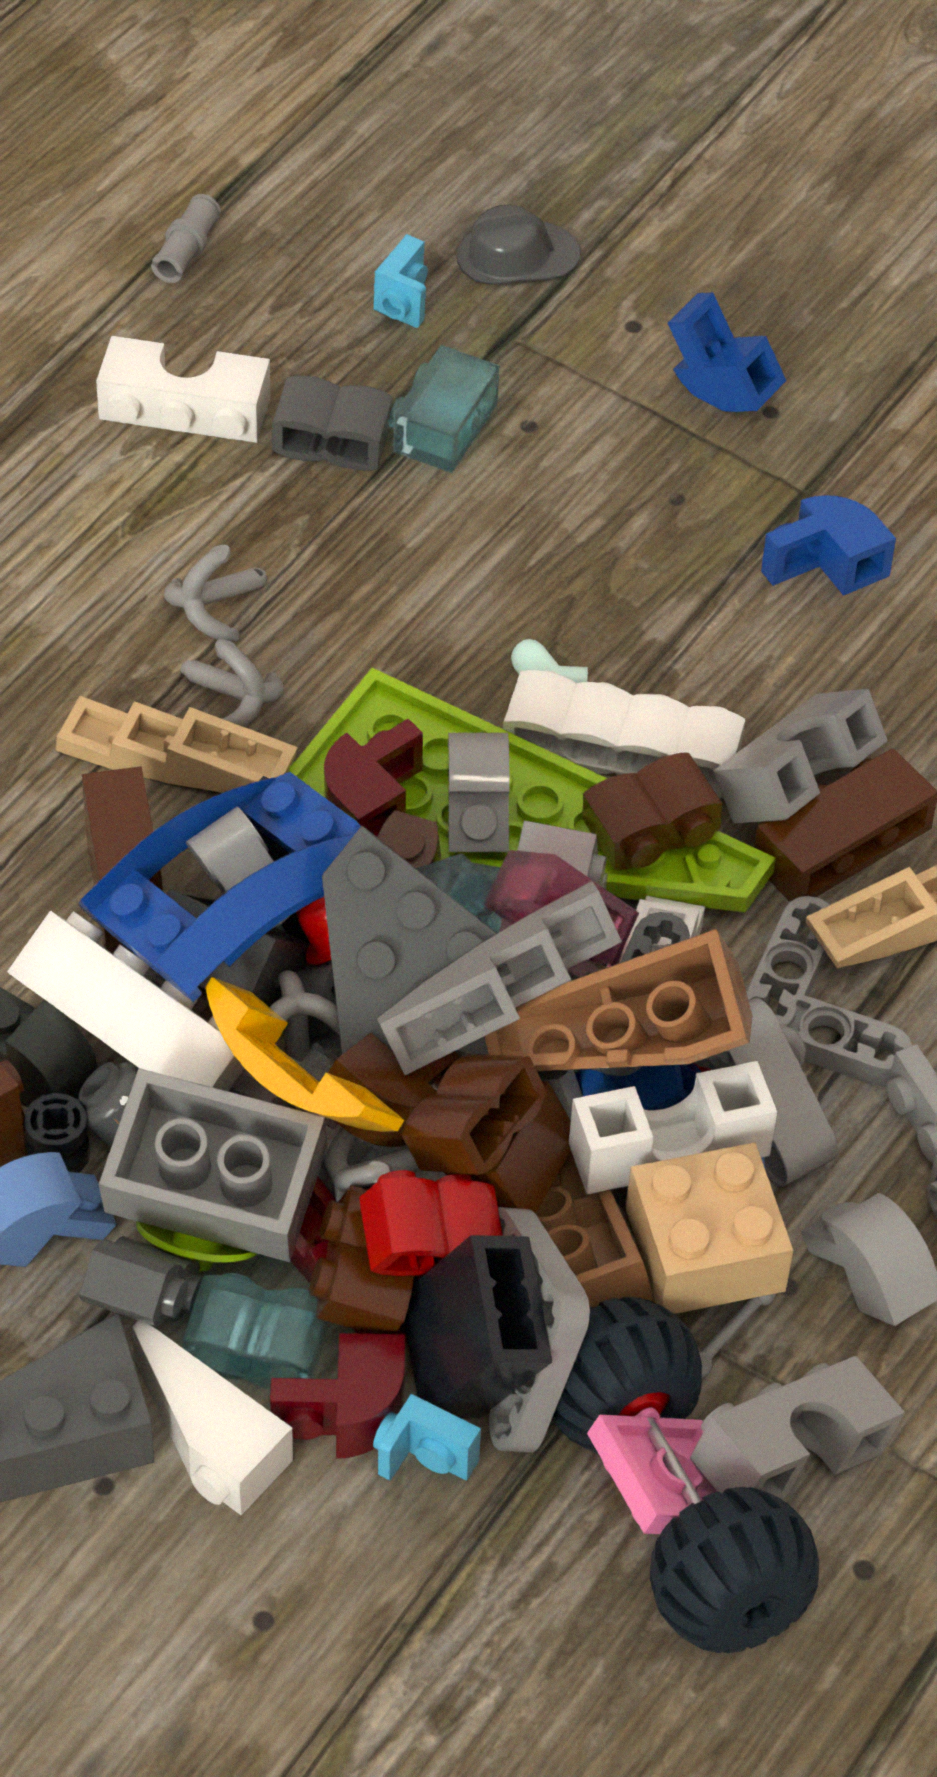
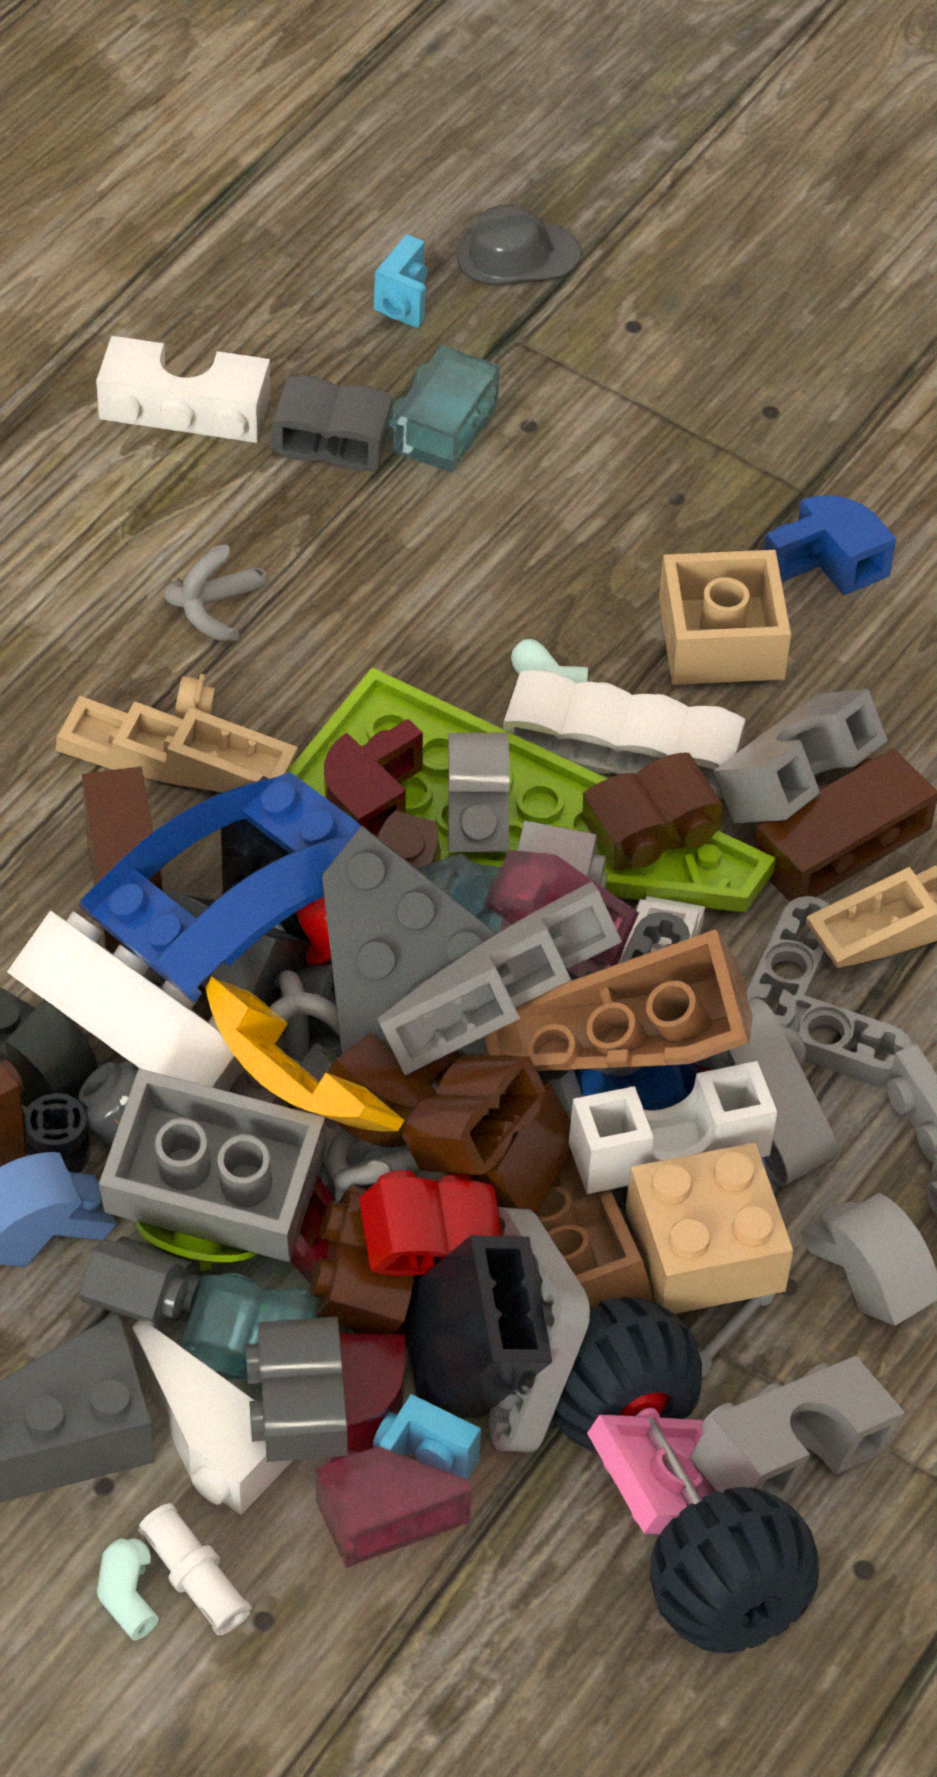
(117, 1586): none -> light aqua arm
(186, 238): light grey pin -> none
(194, 1569): none -> white pin
(195, 695): none -> tan plate
(230, 850): light grey piece -> none
(244, 686): light grey piece -> none
(300, 1389): none -> dark grey brick
(387, 1502): none -> clear pink slope
(717, 367): blue brick -> none
(724, 617): none -> tan brick

